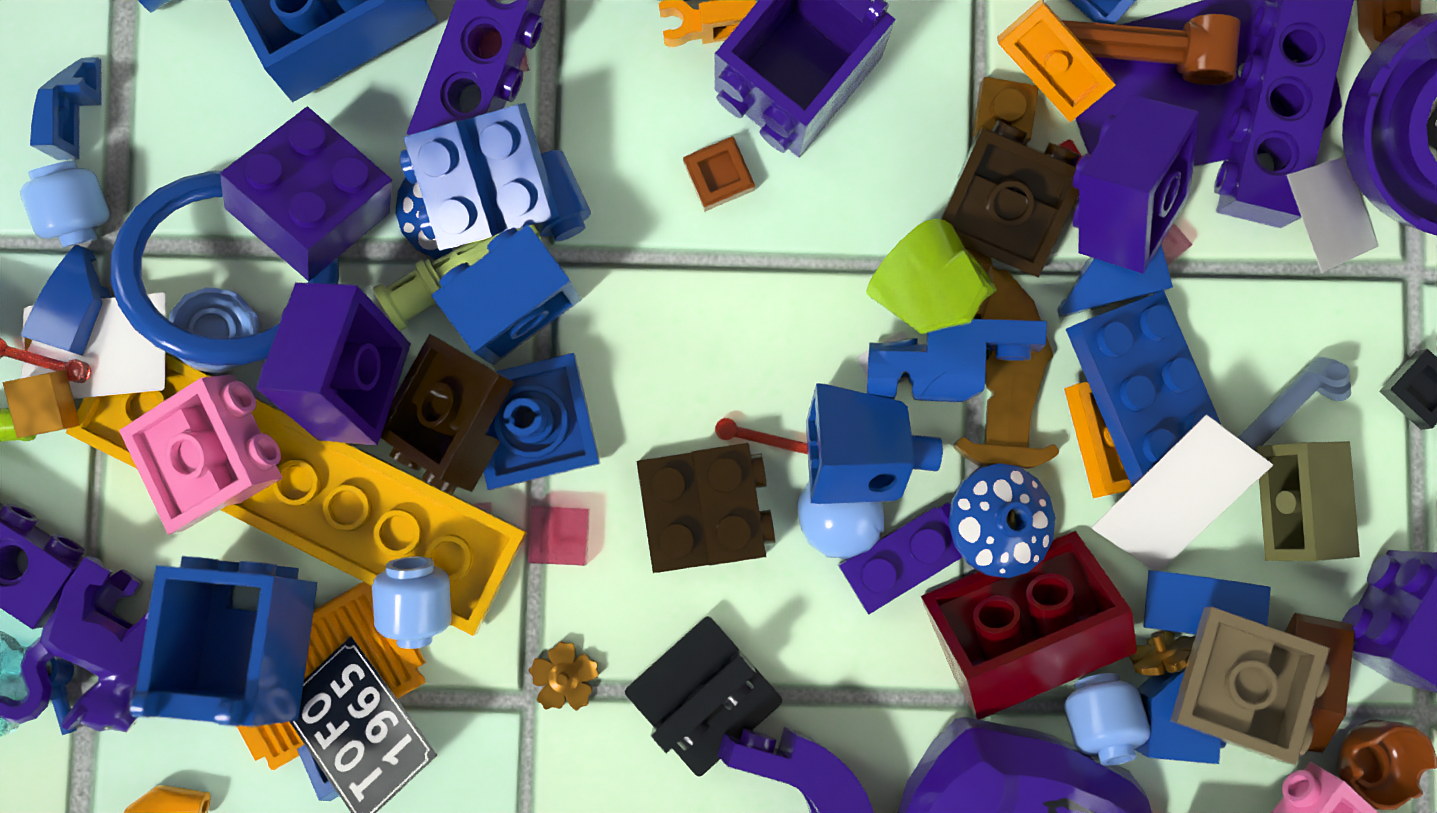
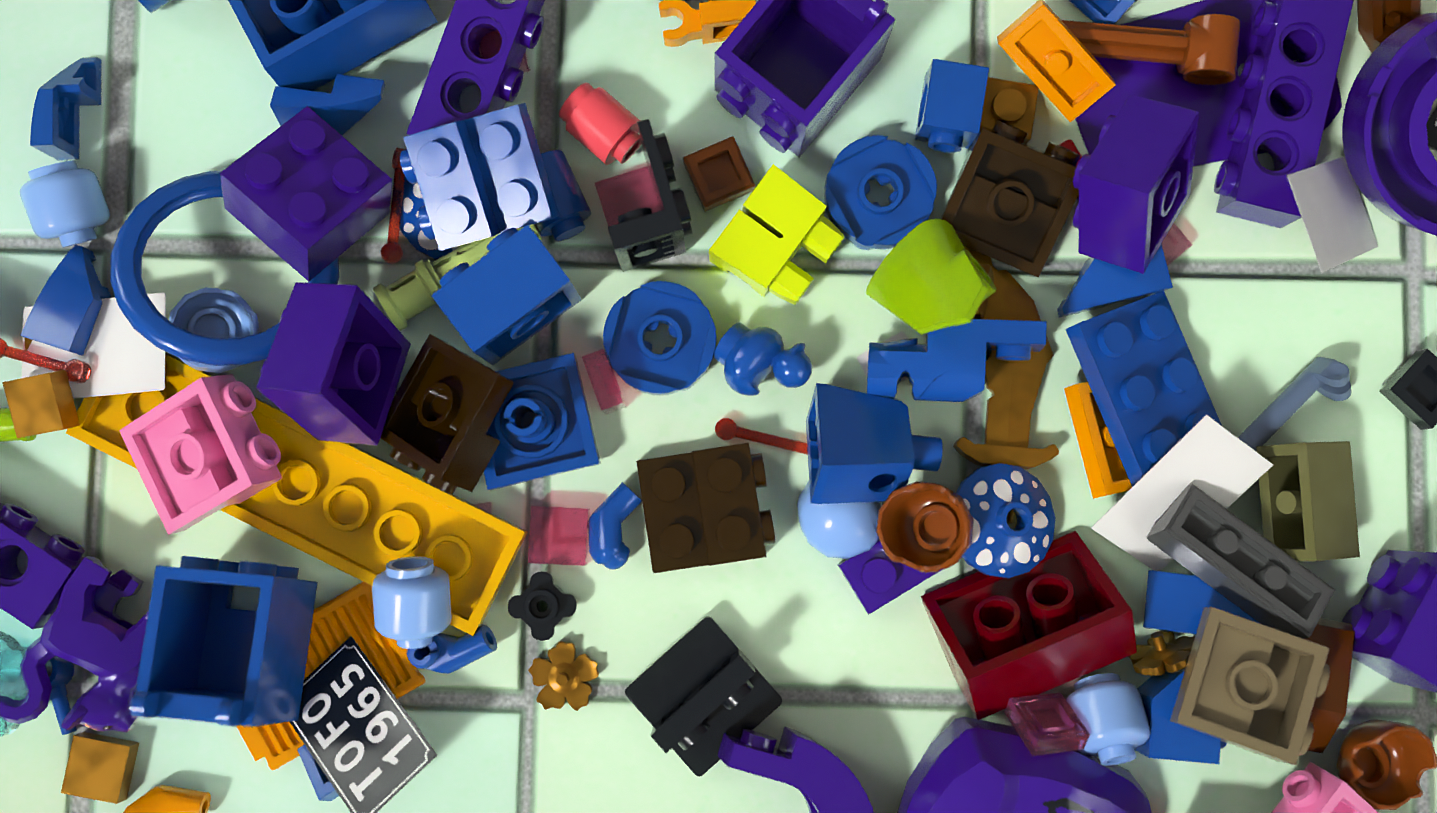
(100, 767): none -> pearl gold tile
(342, 108): none -> blue slope
(391, 251): none -> clear red hinge
(451, 652): none -> blue arm
(542, 622): none -> black plate
(601, 124): none -> coral brick
(604, 382): none -> clear pink tile
(606, 531): none -> blue arm
(627, 193): none -> clear pink tile
(642, 312): none -> blue plate
(650, 236): none -> black bracket
(754, 353): none -> blue animal
(770, 232): none -> neon yellow hips
(890, 163): none -> blue plate
(925, 526): none -> dark orange hair
(951, 105): none -> blue brick
(1046, 724): none -> clear pink tile
(1241, 564): none -> dark grey slope

